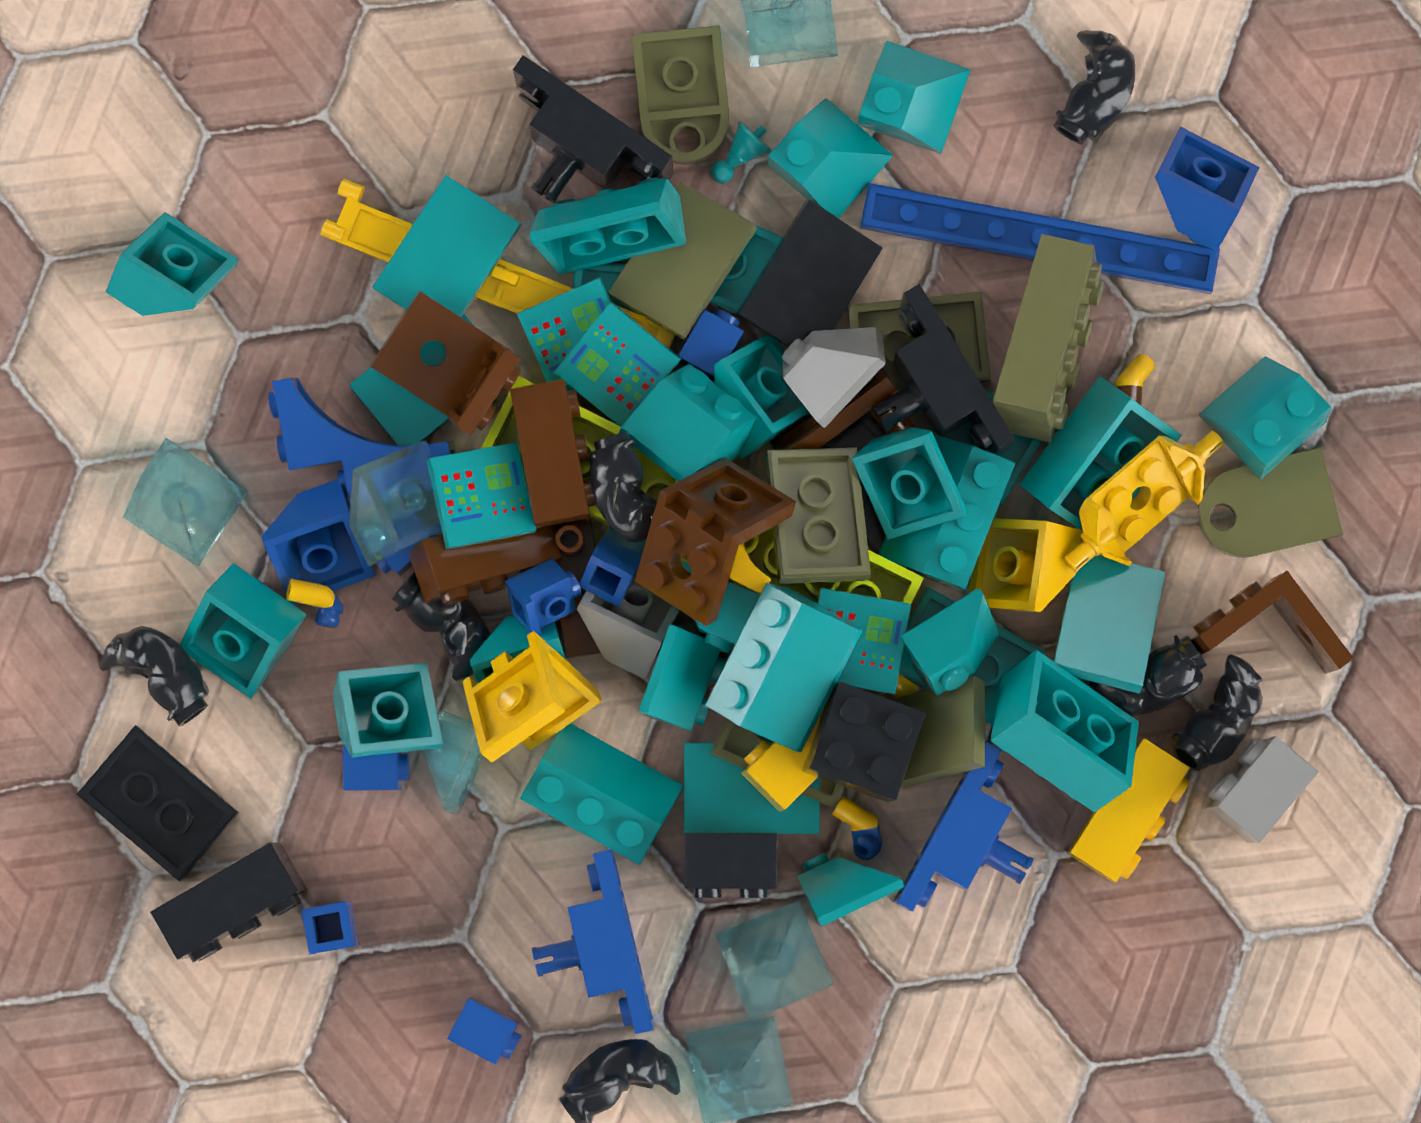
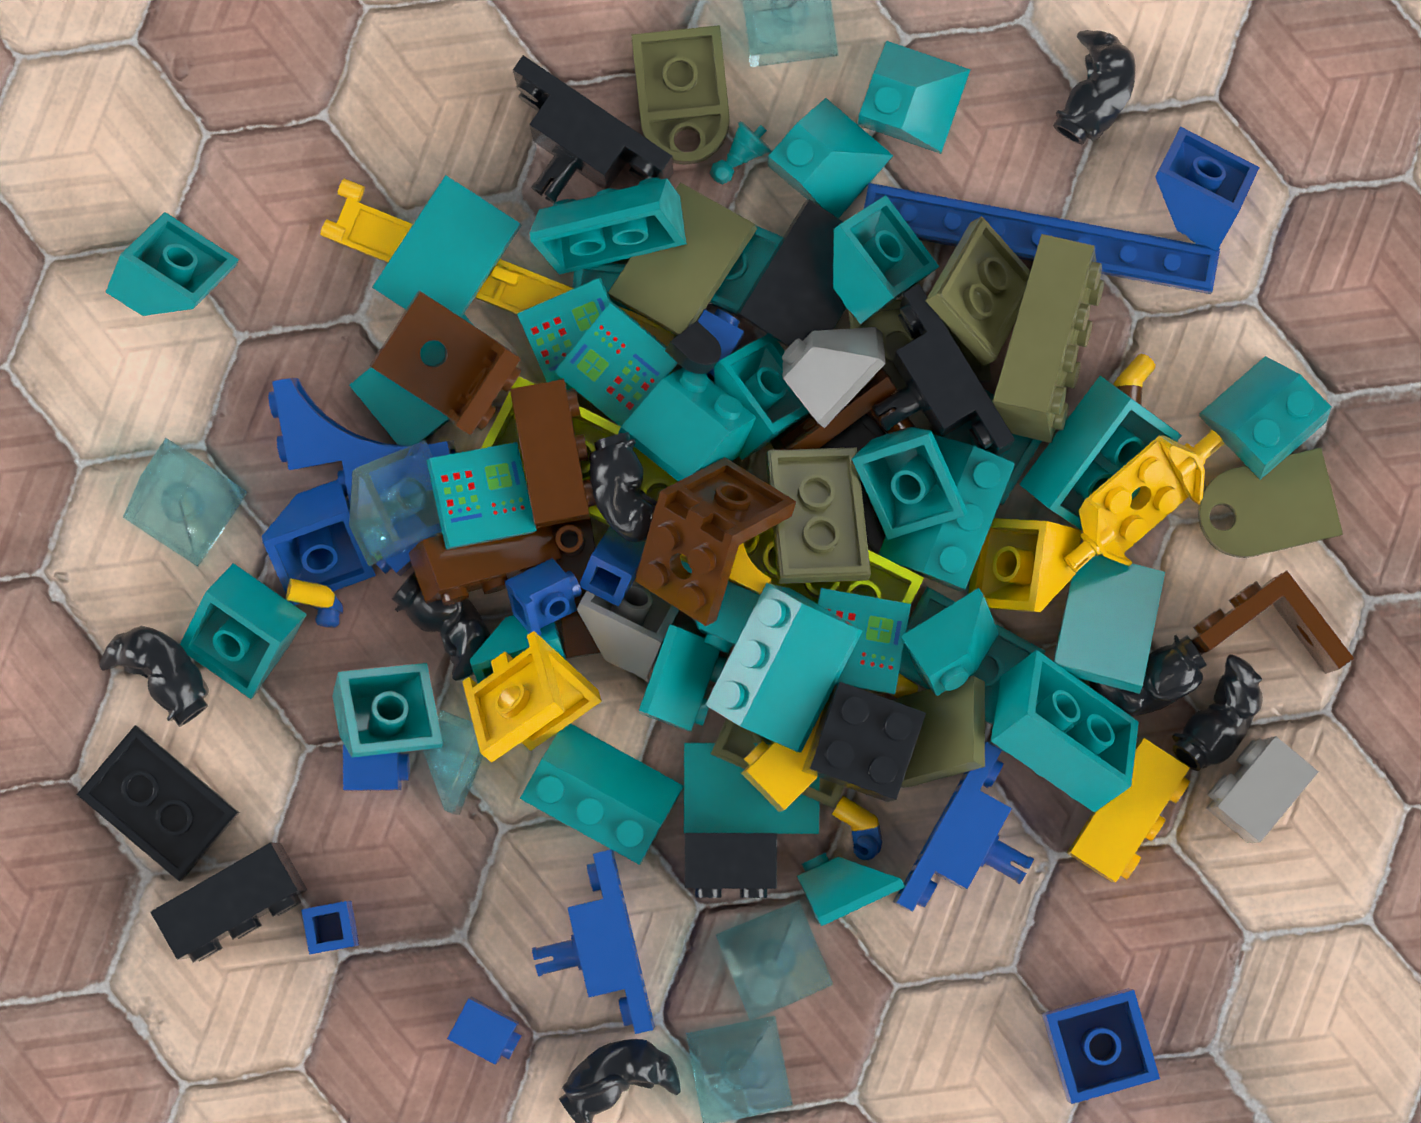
(695, 349): none -> black tile
(877, 259): none -> teal slope
(980, 291): none -> olive tile
(1100, 1046): none -> blue brick

